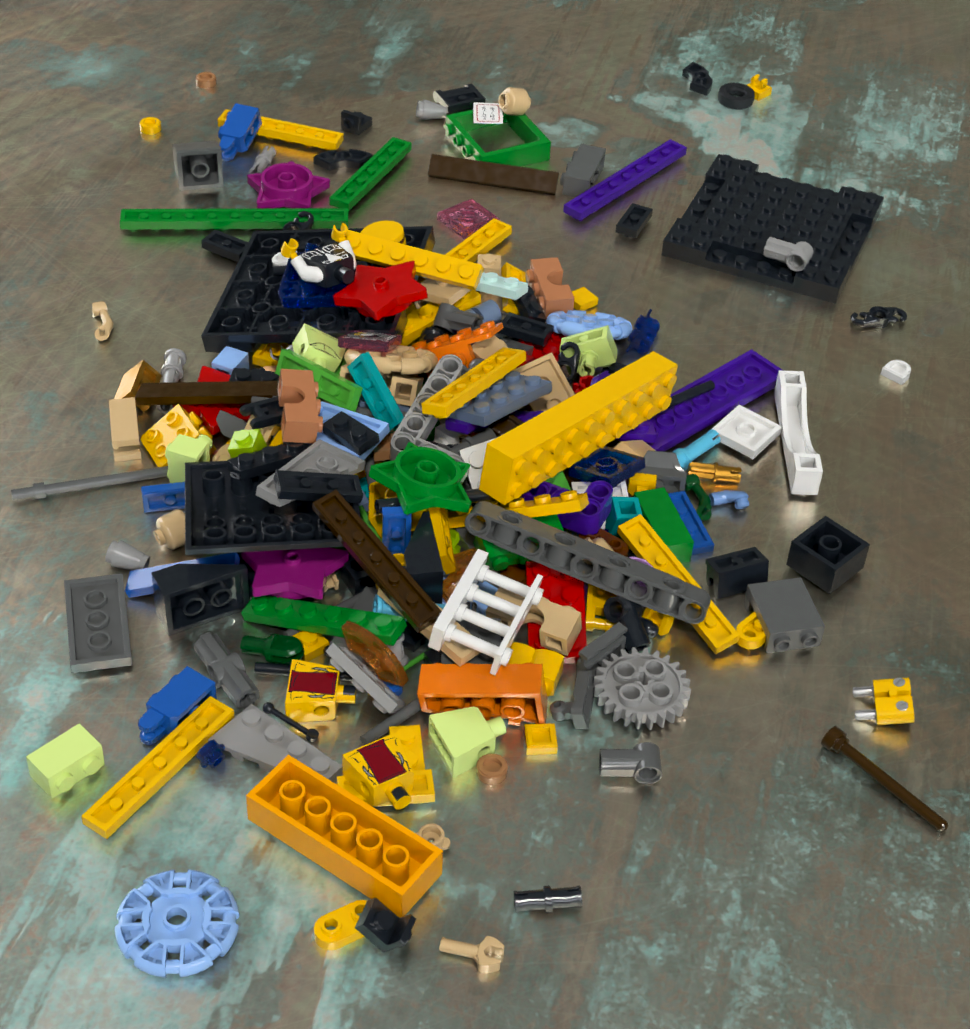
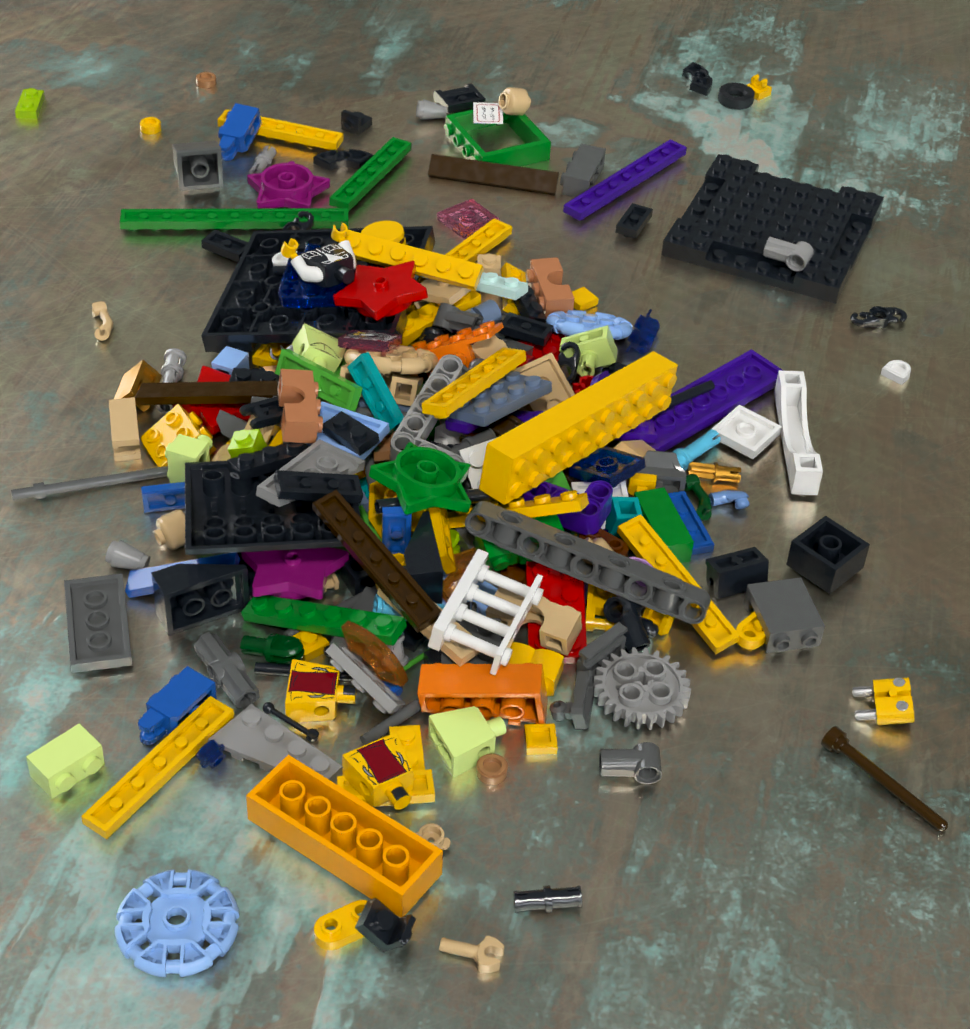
(29, 103): none -> lime plate

